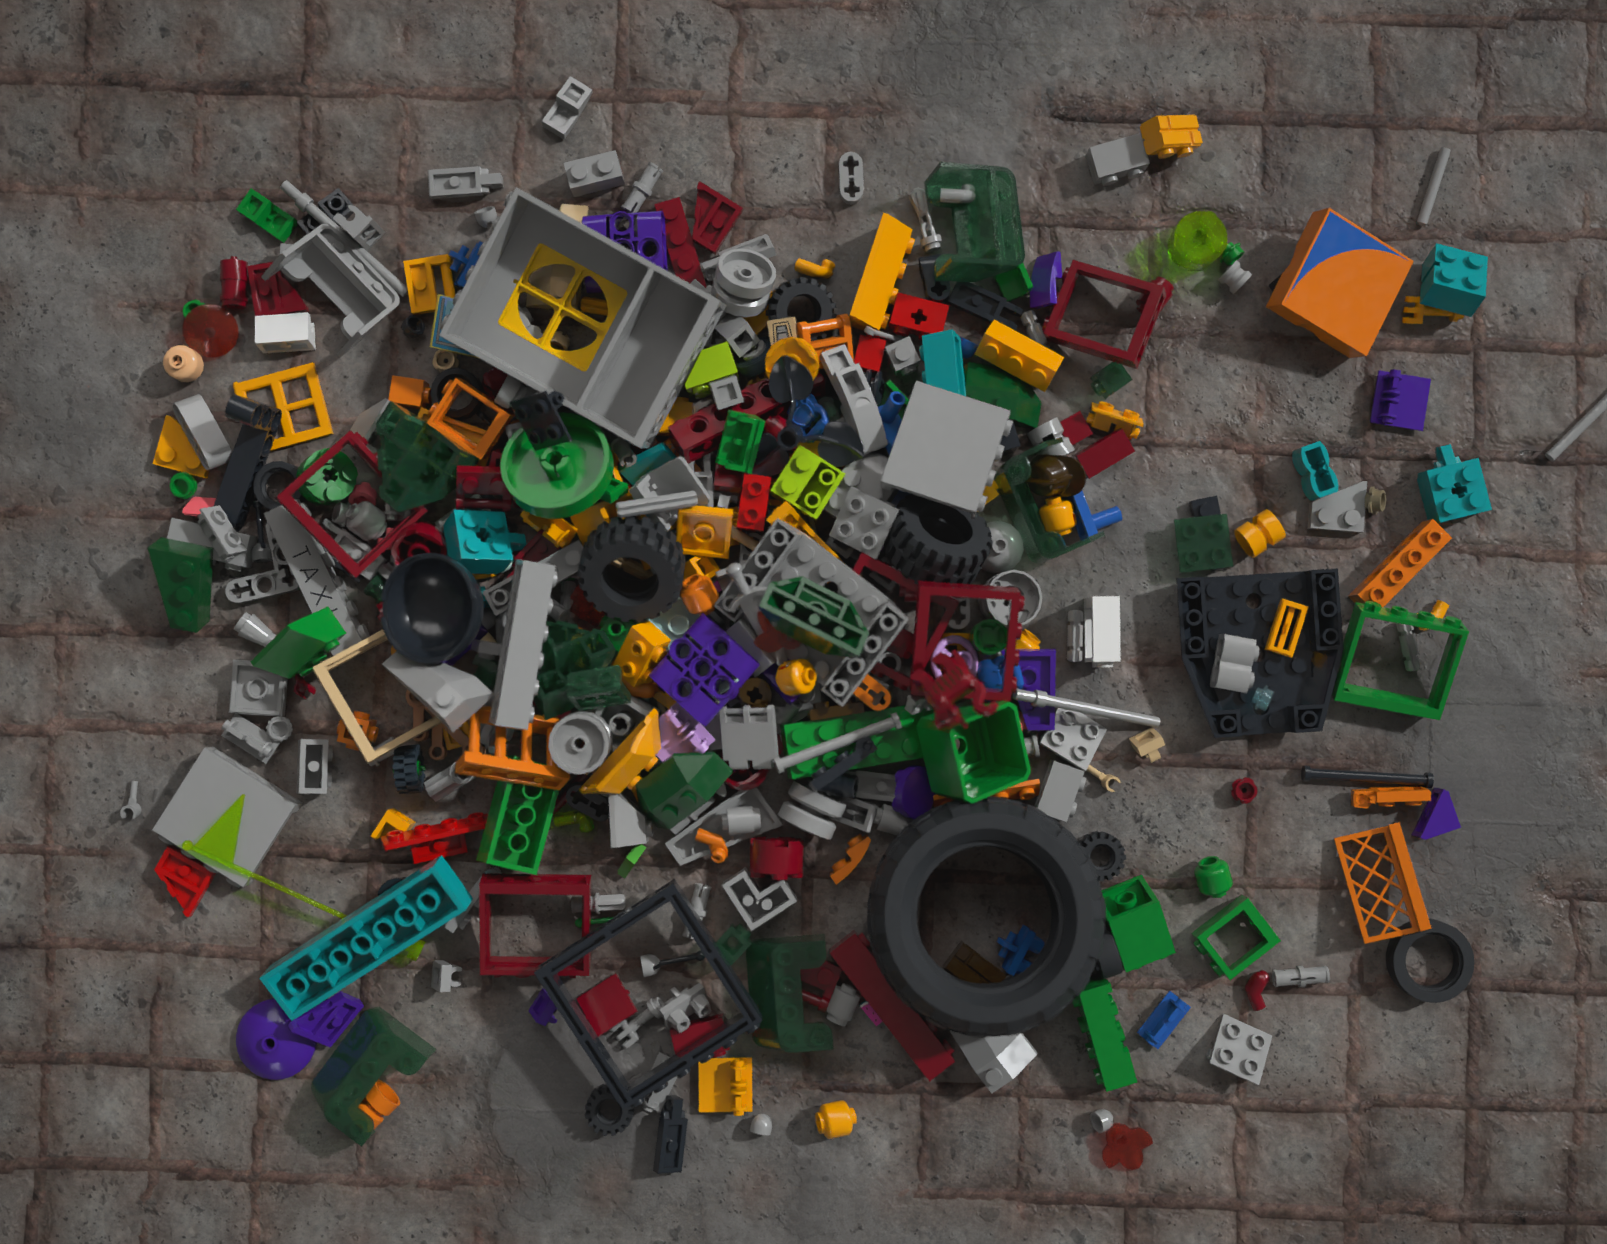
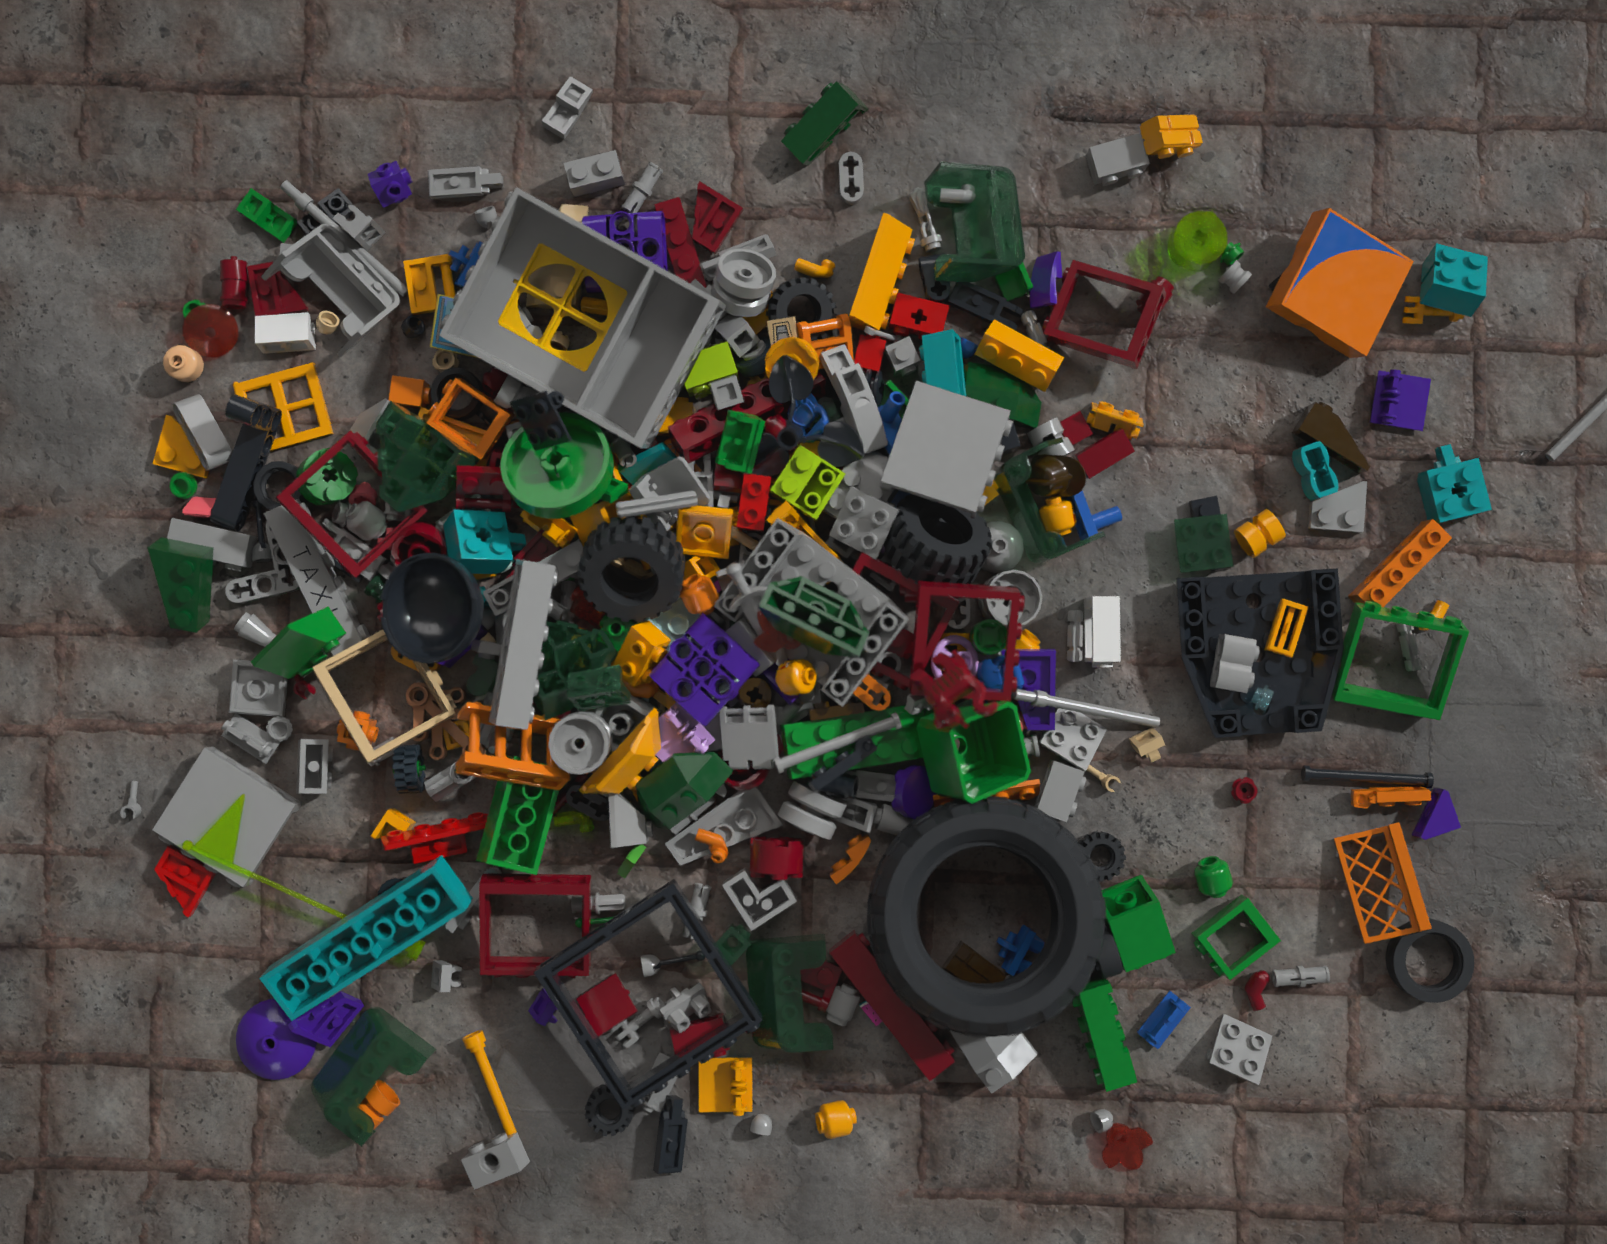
(215, 523): light grey hinge -> none
(327, 322): none -> tan hinge
(390, 183): none -> dark purple brick
(441, 688): light grey wedge -> none
(475, 1043): none -> light orange piece
(485, 1170): none -> light grey brick
(741, 820): light grey brick -> none
(822, 122): none -> dark green wedge
(1110, 380): clear green bracket -> none
(1323, 425): none -> dark brown slope
(1375, 500): dark tan plate -> none
(1433, 186): light grey bar -> none

